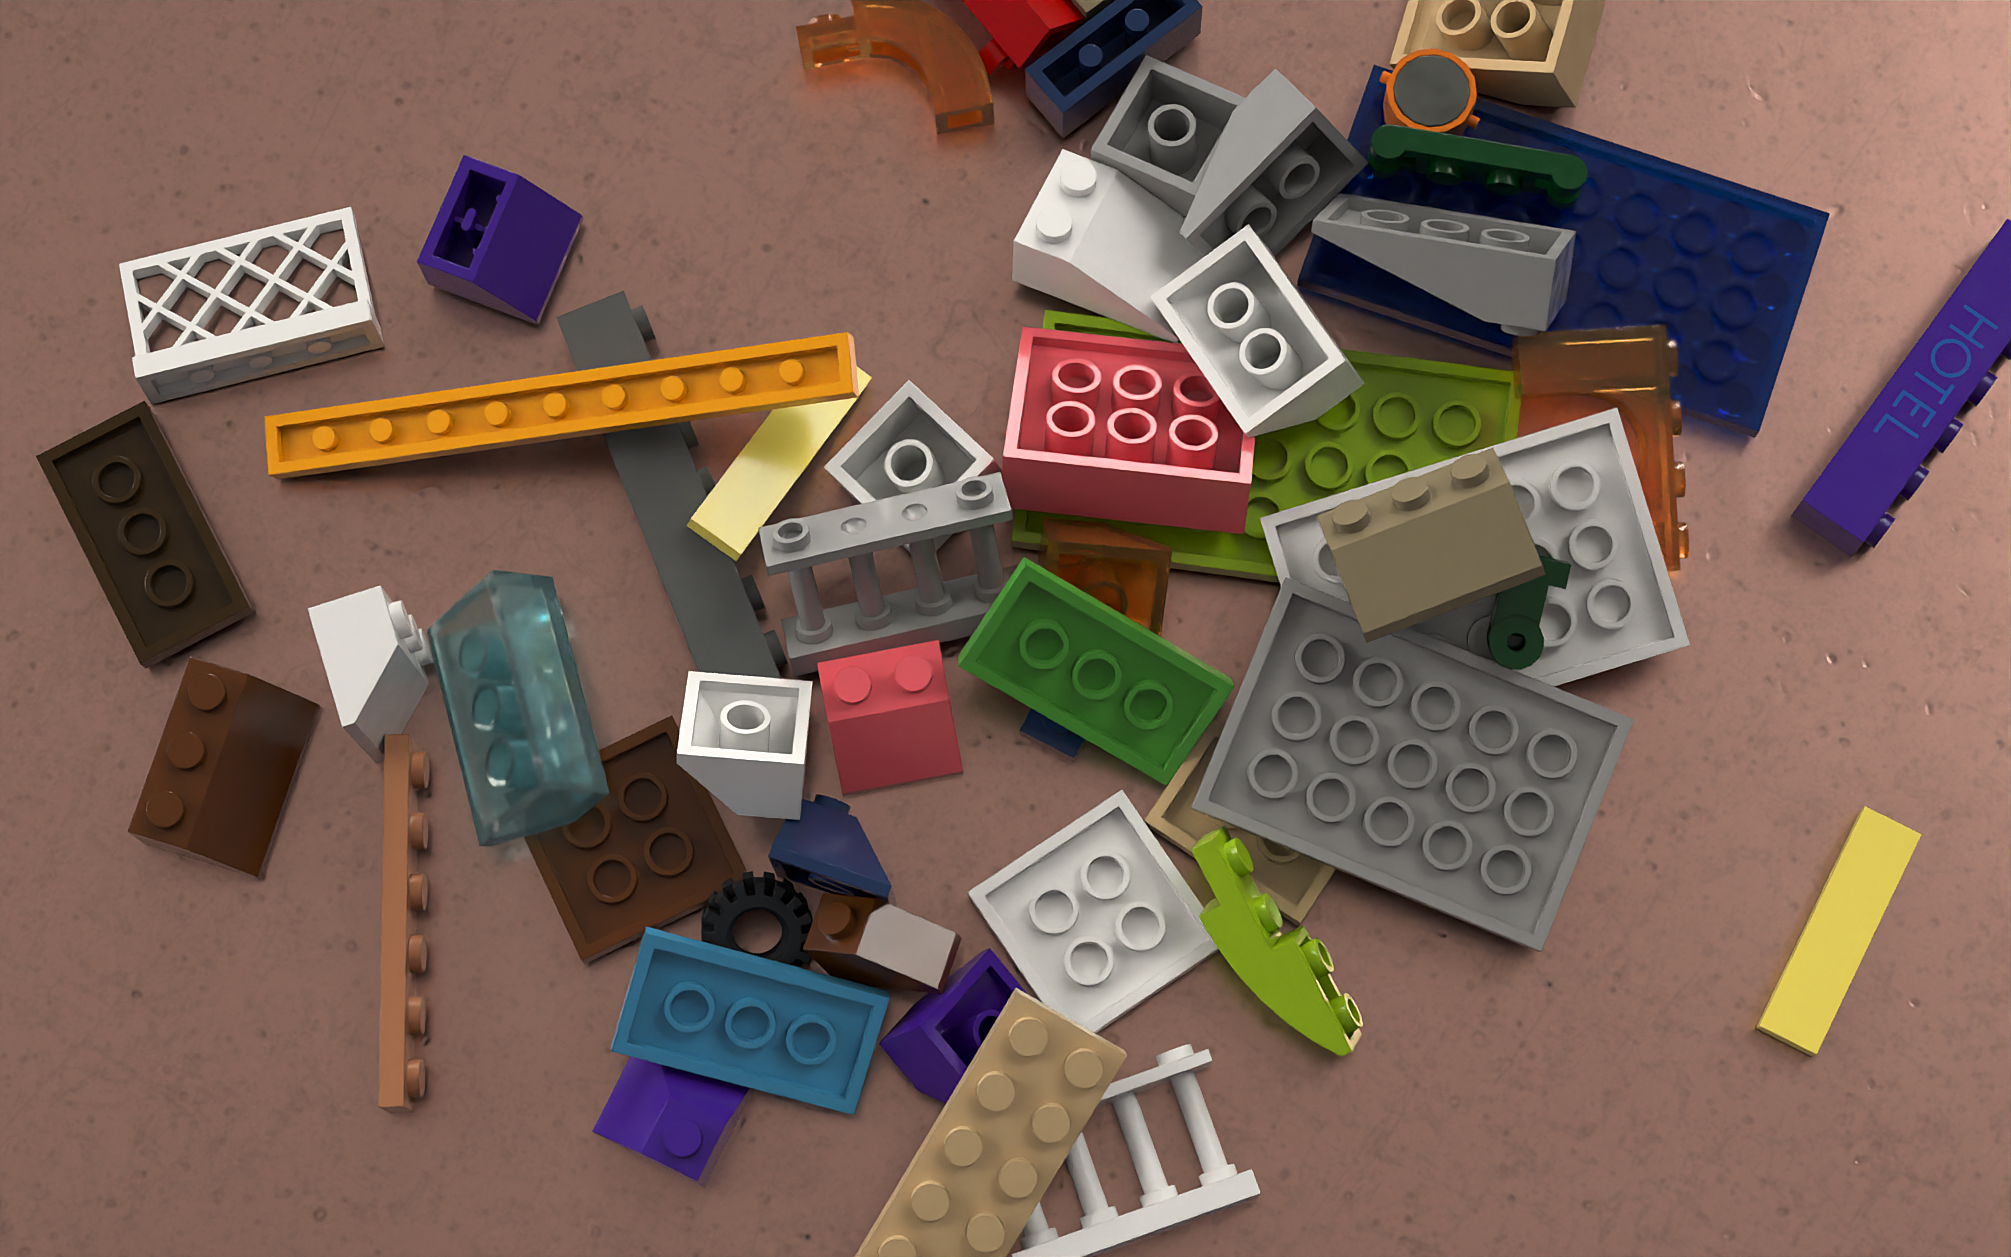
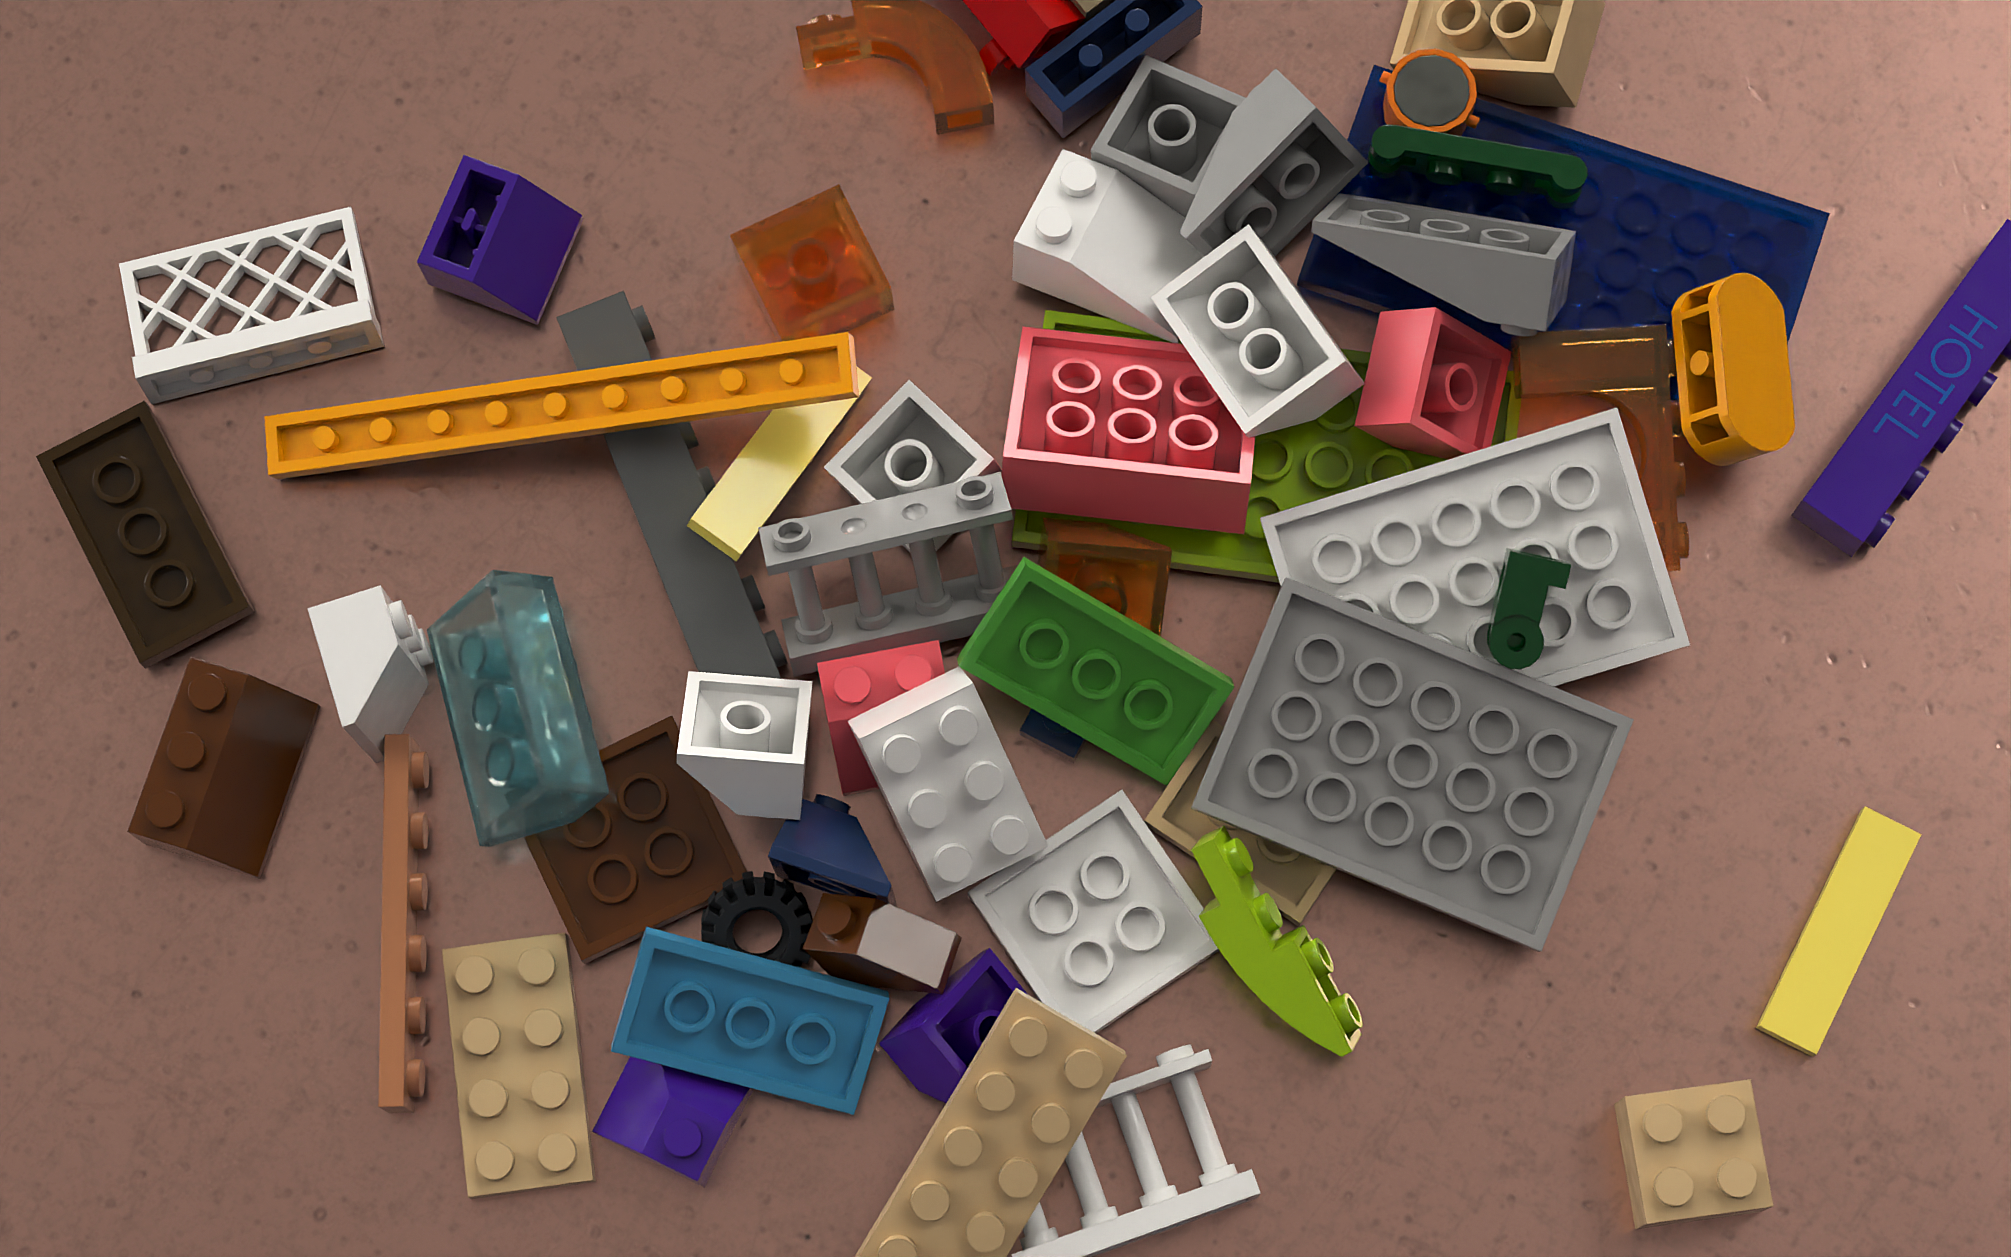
(518, 1066): none -> tan plate
(813, 269): none -> clear orange brick
(948, 783): none -> white brick
(1430, 544): dark tan slope -> none
(1432, 384): none -> coral slope
(1693, 1154): none -> tan brick
(1733, 369): none -> light orange brick

